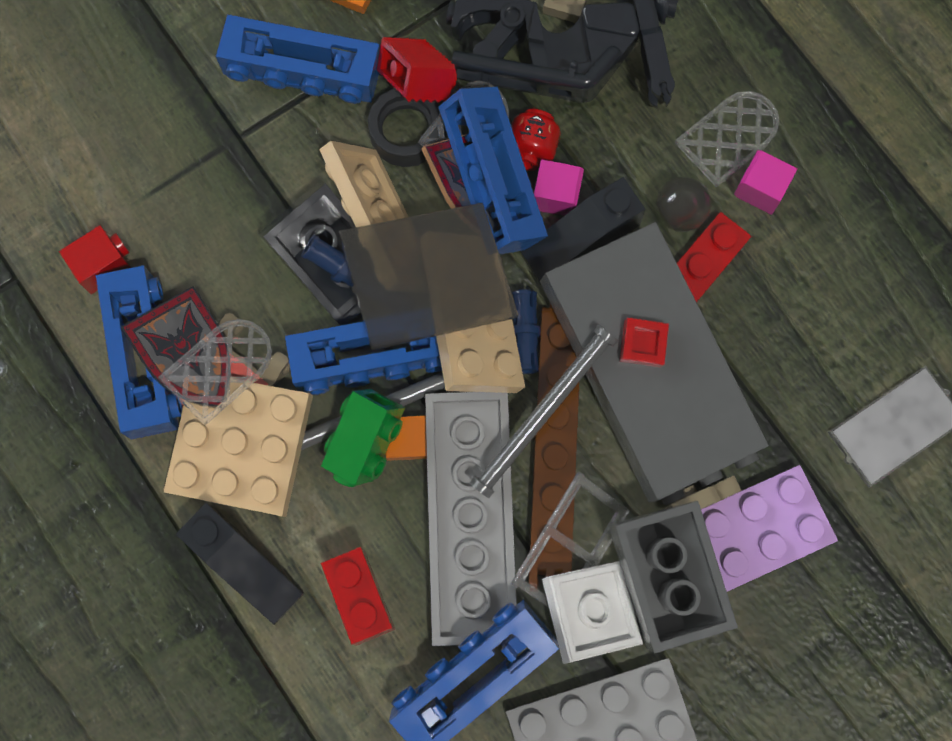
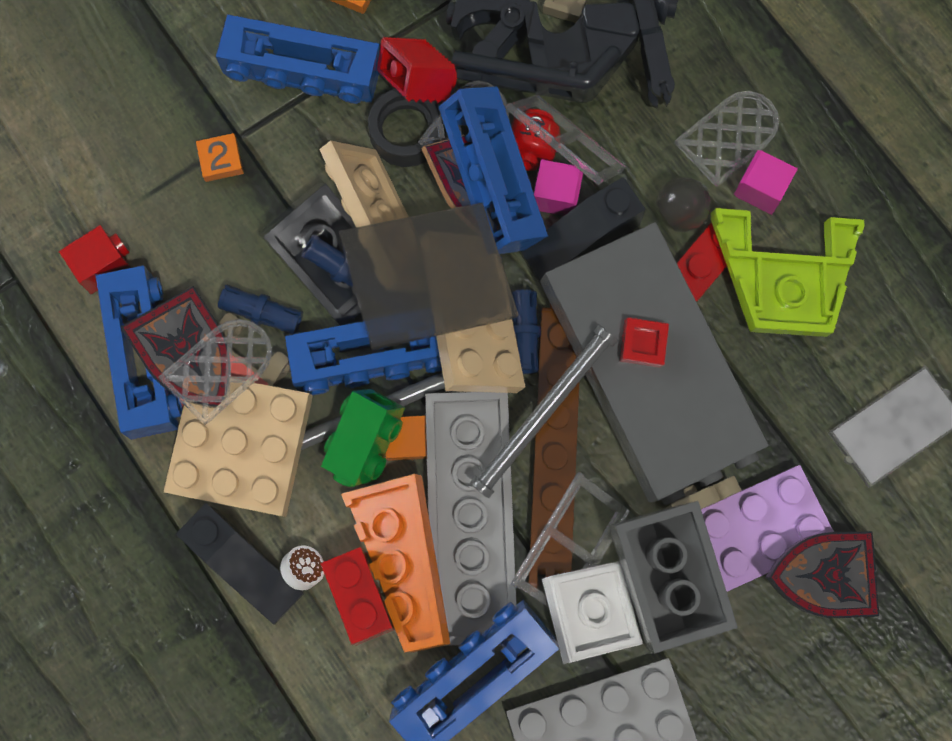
(219, 157): none -> orange tile
(260, 309): none -> dark blue pin
(302, 567): none -> tile
(399, 540): none -> orange wing
(559, 142): none -> clear window
(788, 290): none -> lime wing
(829, 575): none -> shield

